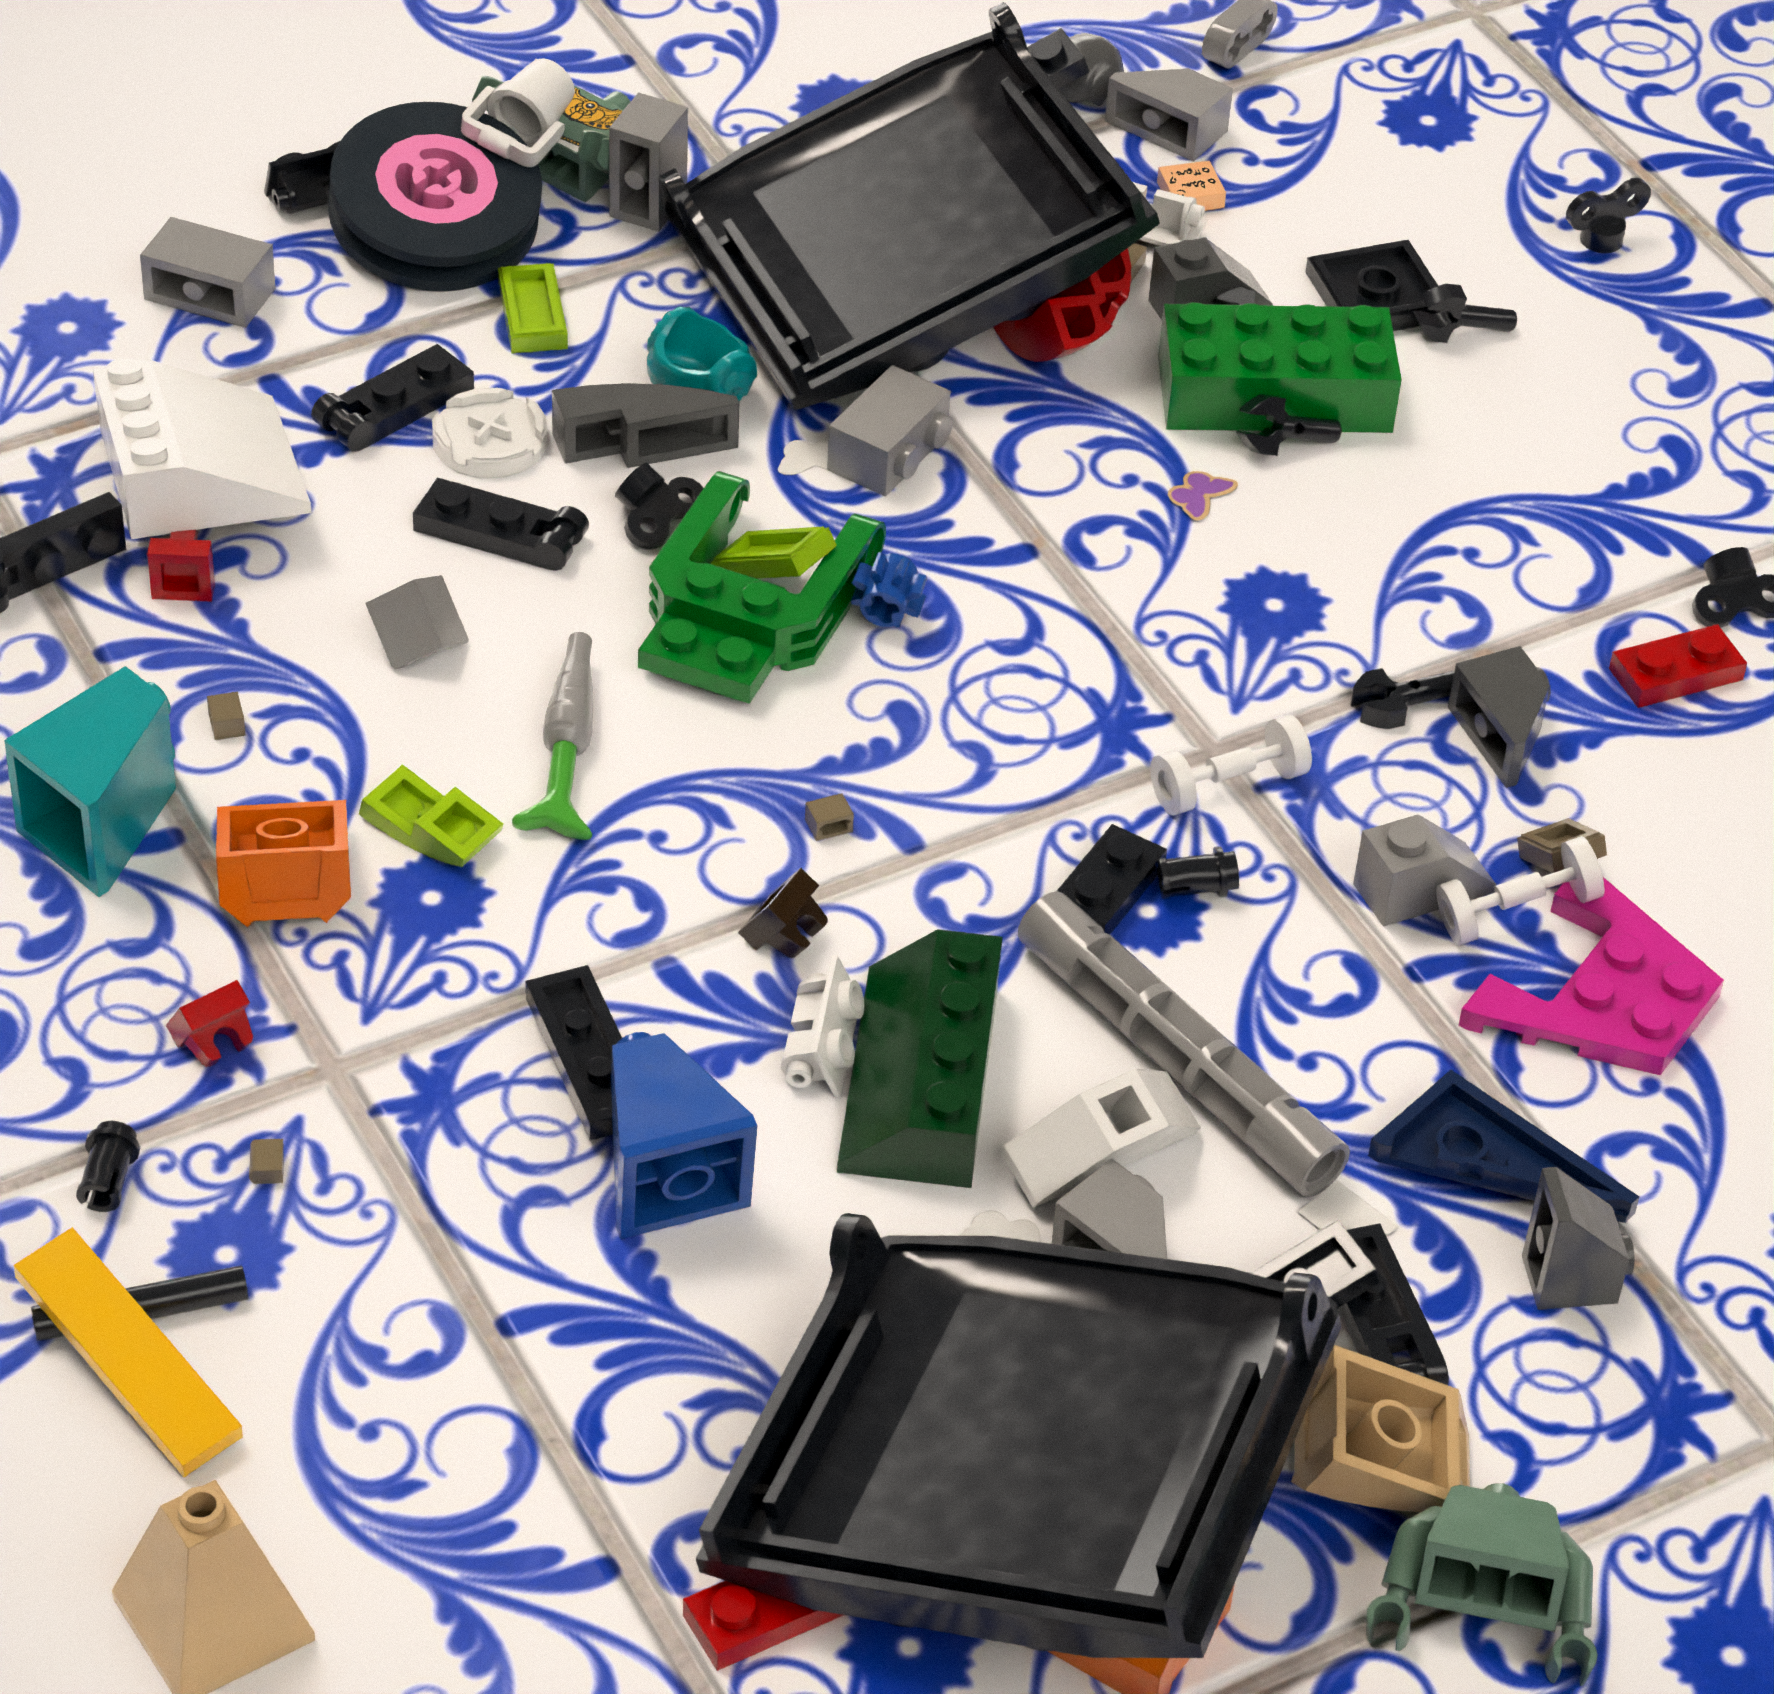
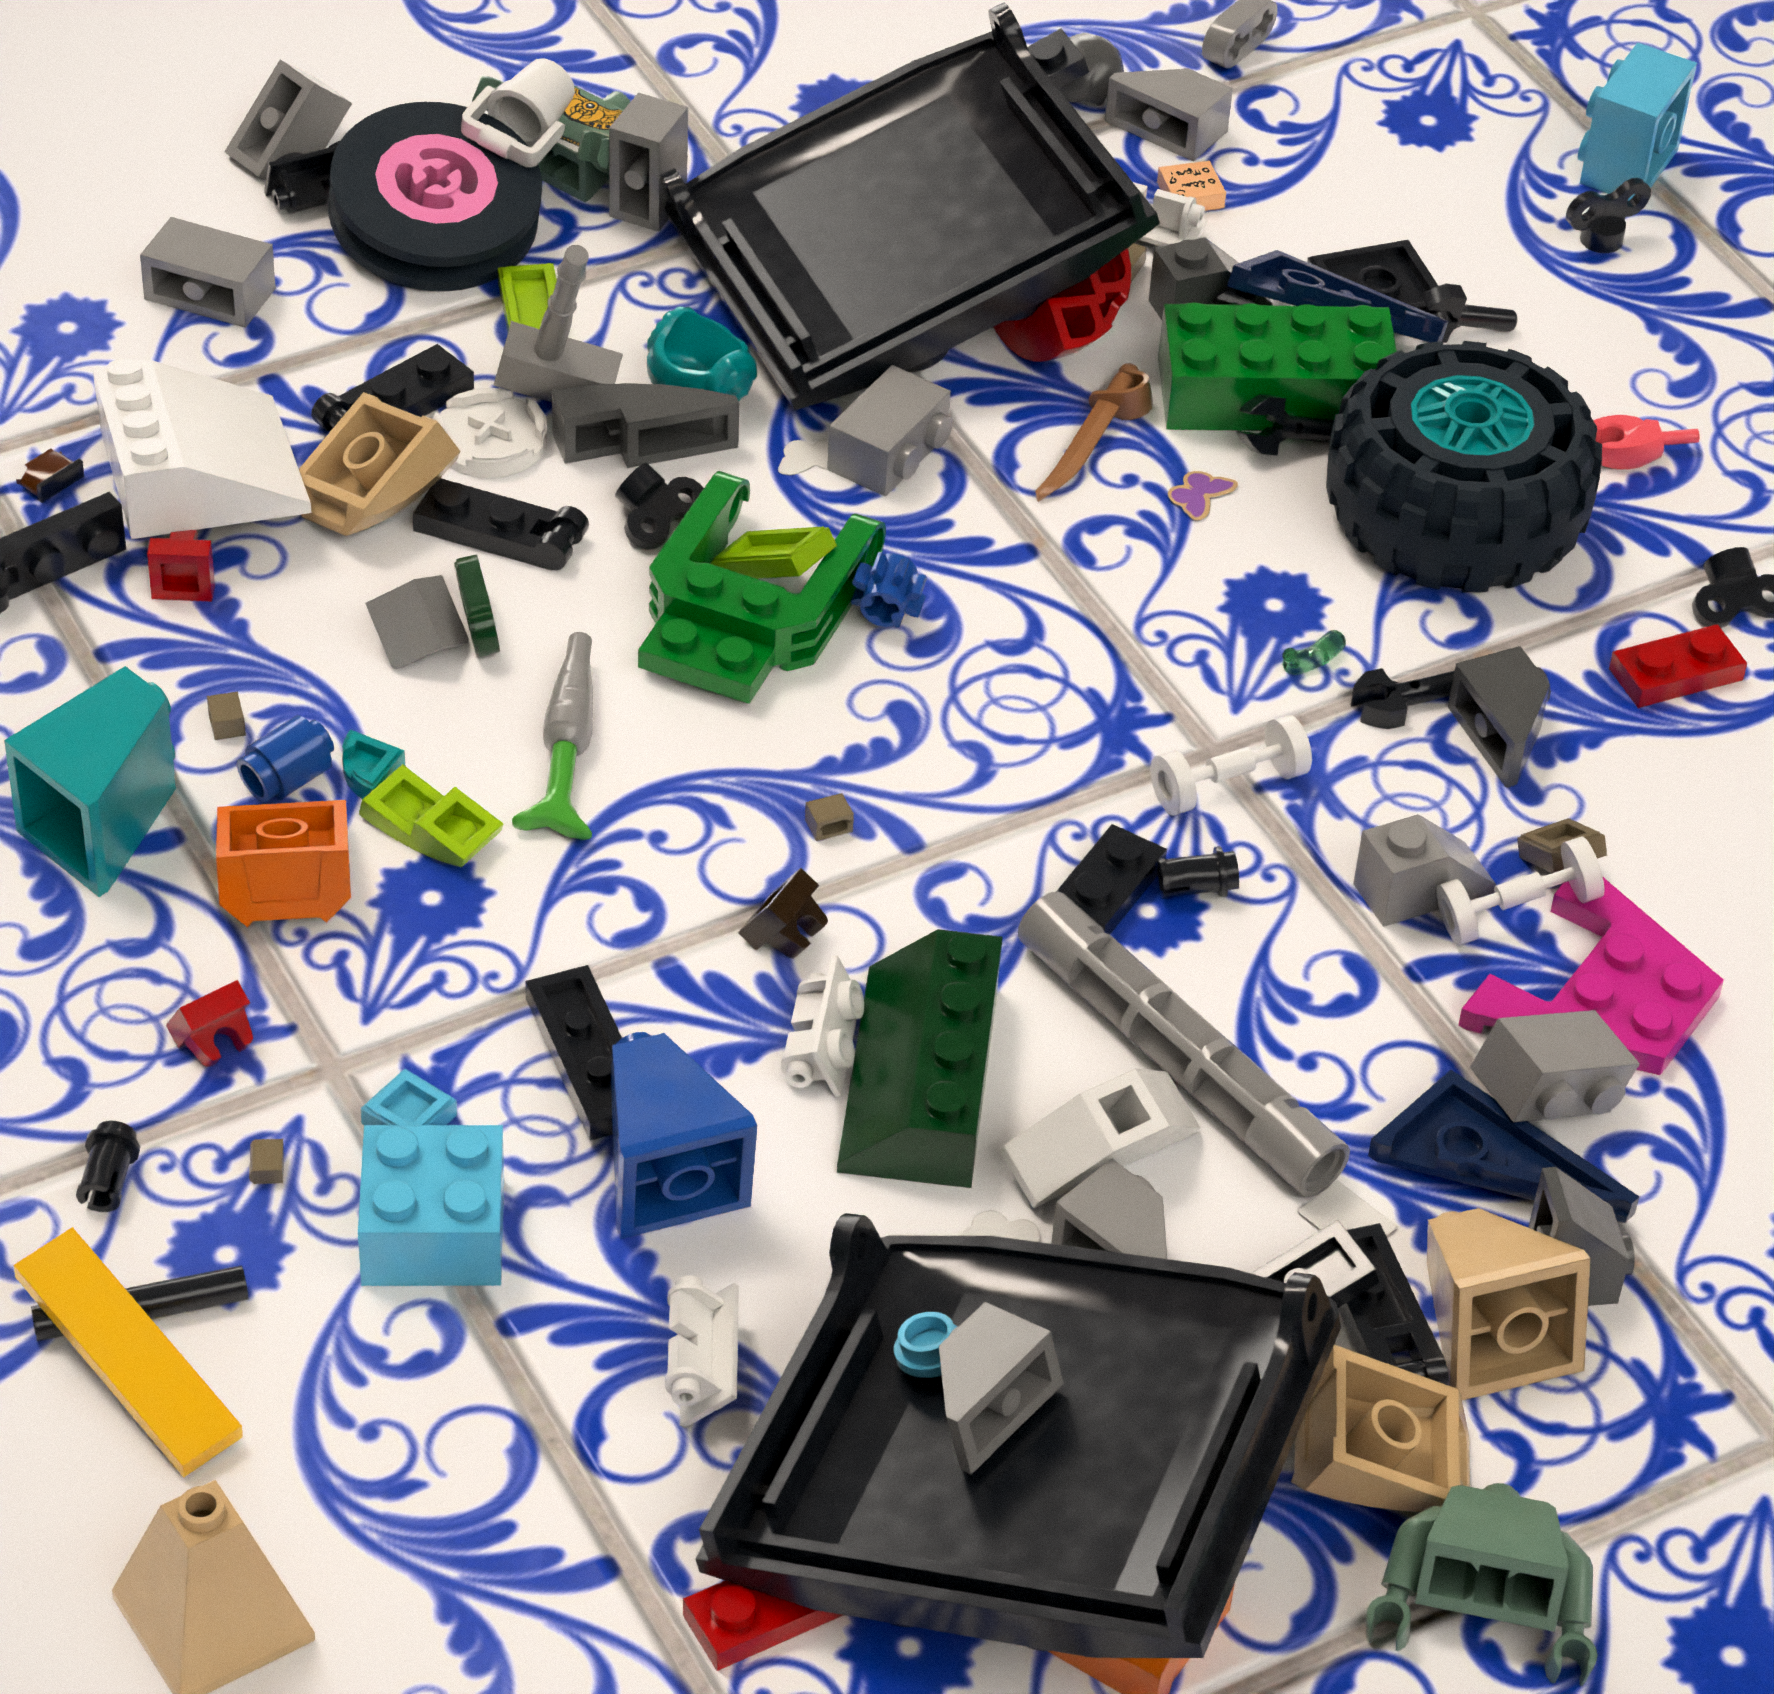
(50, 474): none -> piece
(286, 759): none -> blue brick
(288, 116): none -> light grey slope
(368, 762): none -> teal tile
(374, 465): none -> tan slope
(409, 1102): none -> medium azure tile
(431, 1205): none -> medium azure brick
(476, 605): none -> dark green tile
(545, 358): none -> light grey piece
(705, 1350): none -> white hinge
(919, 1343): none -> medium azure plate
(994, 1379): none -> light grey slope
(1125, 398): none -> medium nougat sword
(1299, 283): none -> dark blue wing
(1315, 656): none -> clear green piece
(1463, 466): none -> black wheel
(1505, 1302): none -> tan slope
(1554, 1065): none -> light grey brick
(1634, 442): none -> coral hand
(1636, 119): none -> medium azure brick

